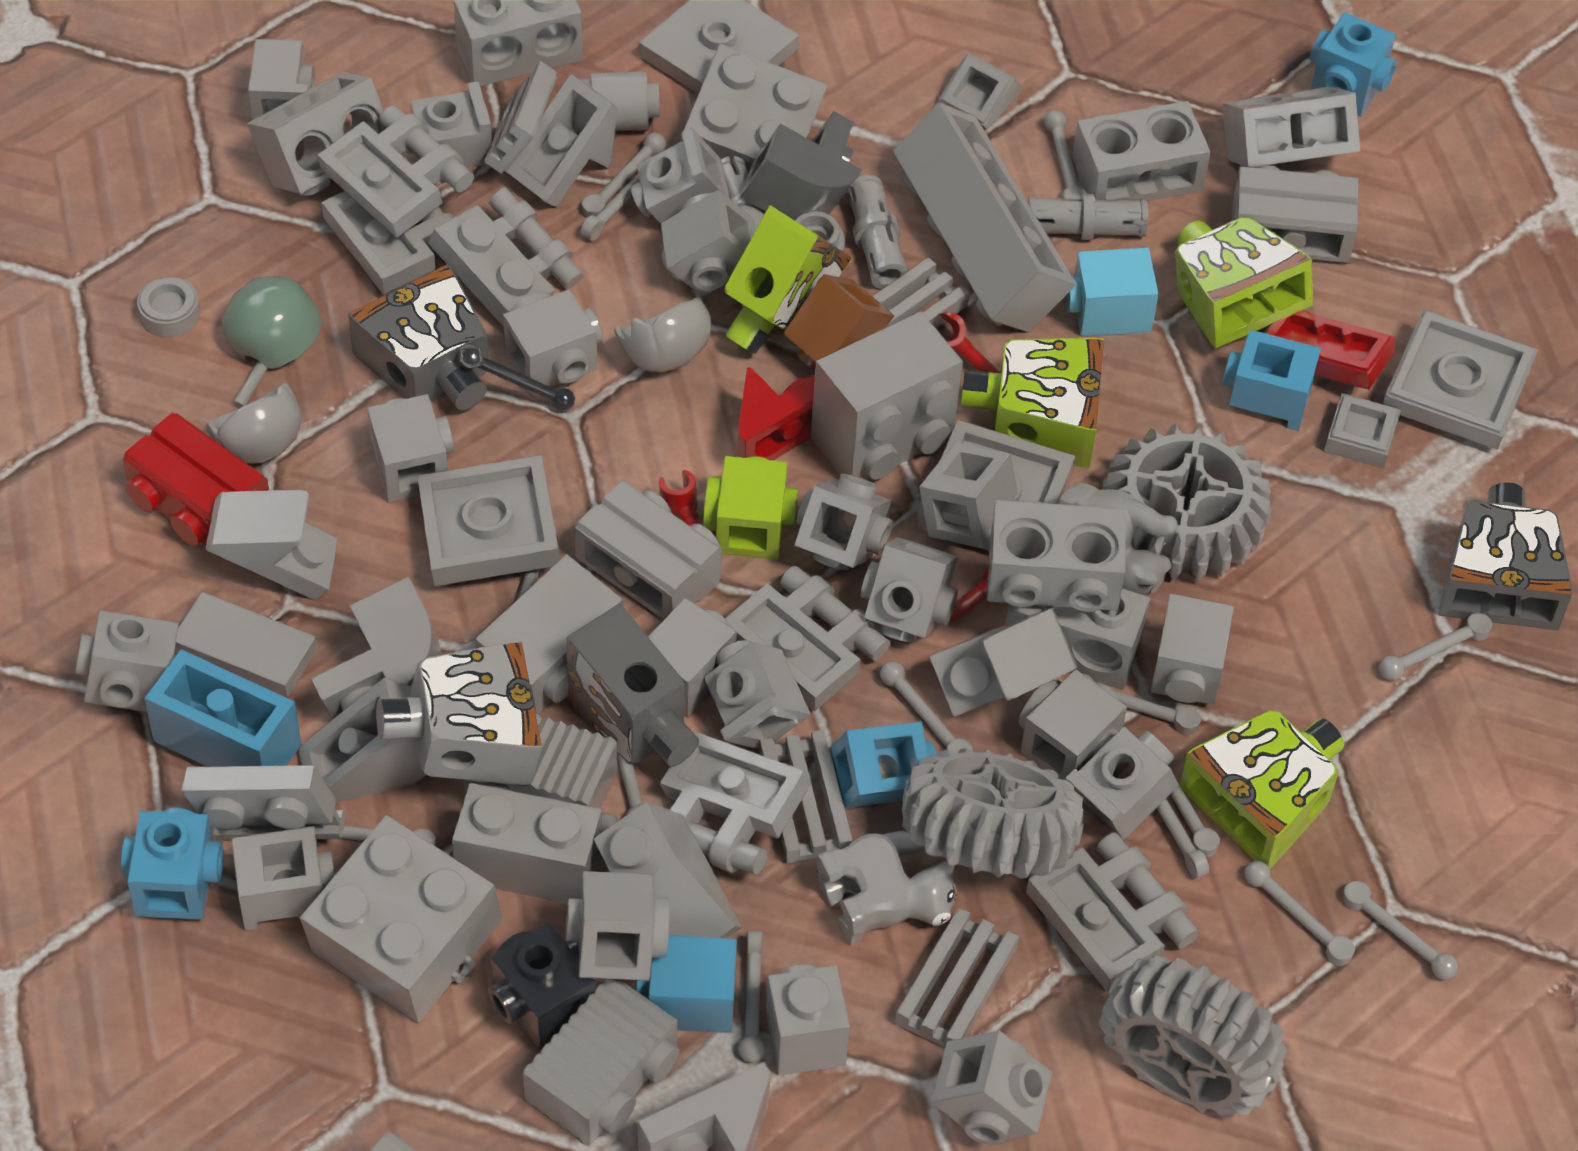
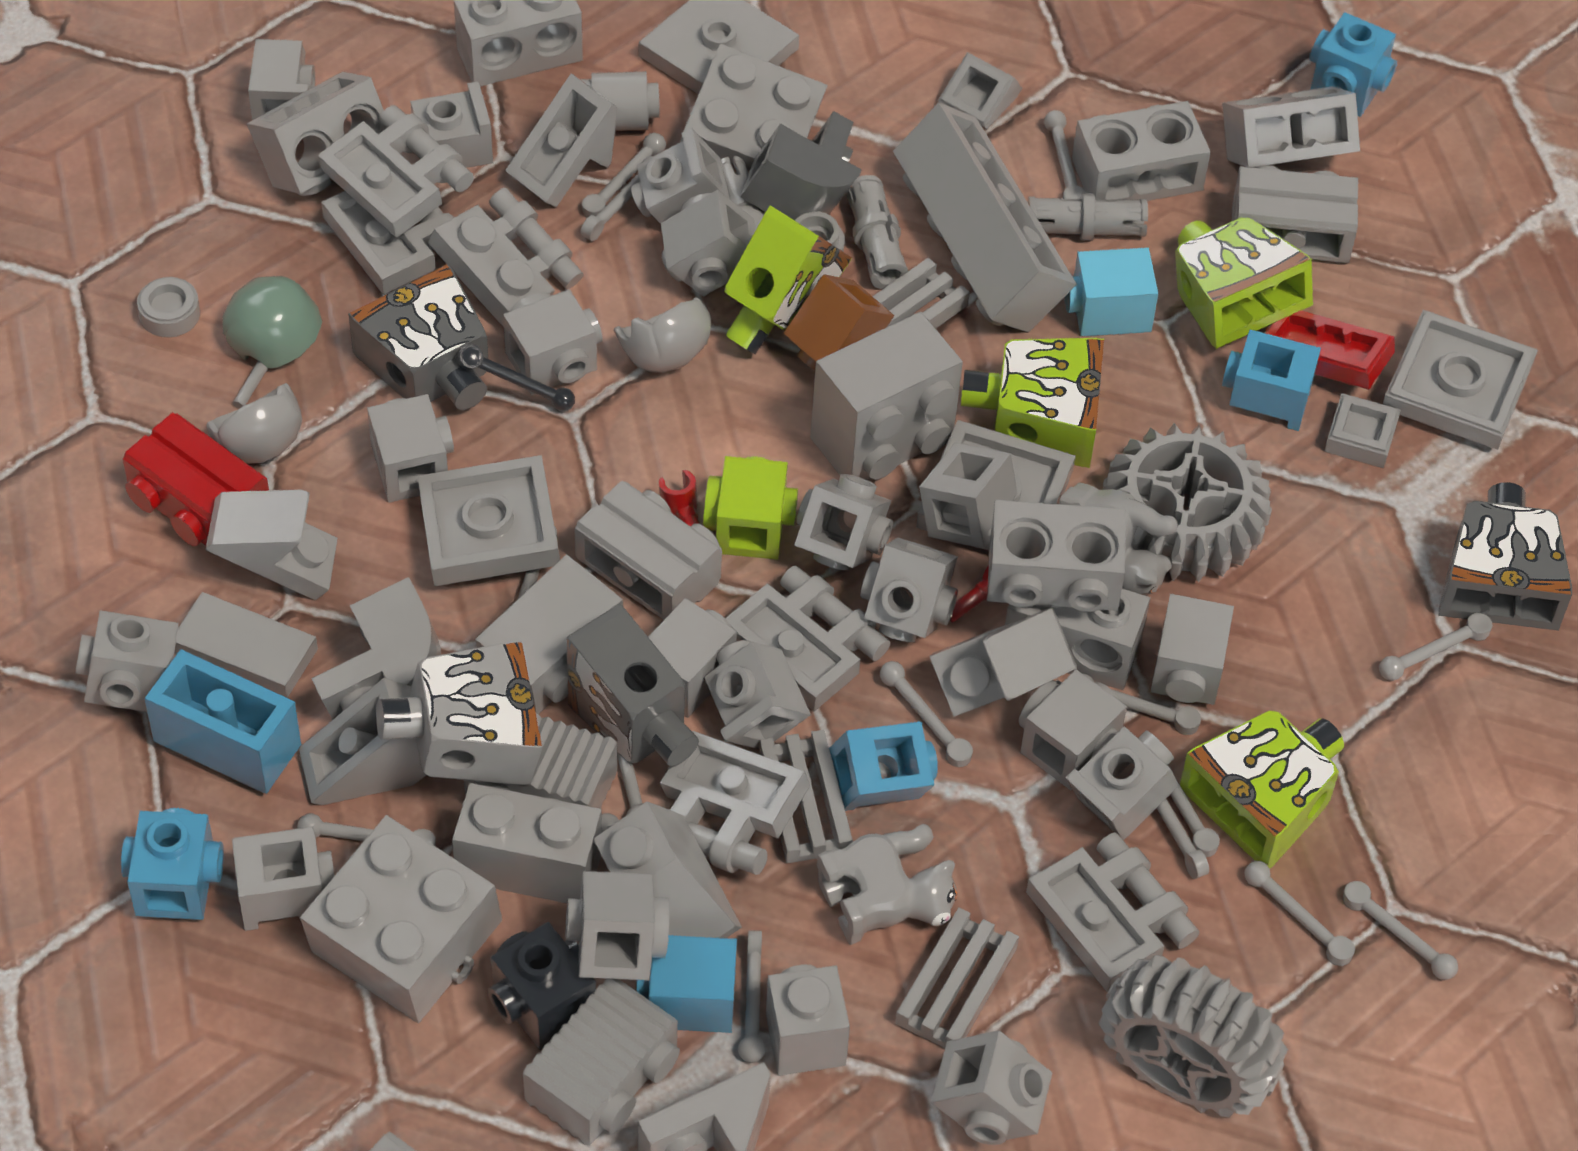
(263, 800): light grey plate -> none
(521, 118): light grey tile -> none
(774, 422): red slope -> none
(963, 346): red hand -> none
(992, 813): light grey gear -> none

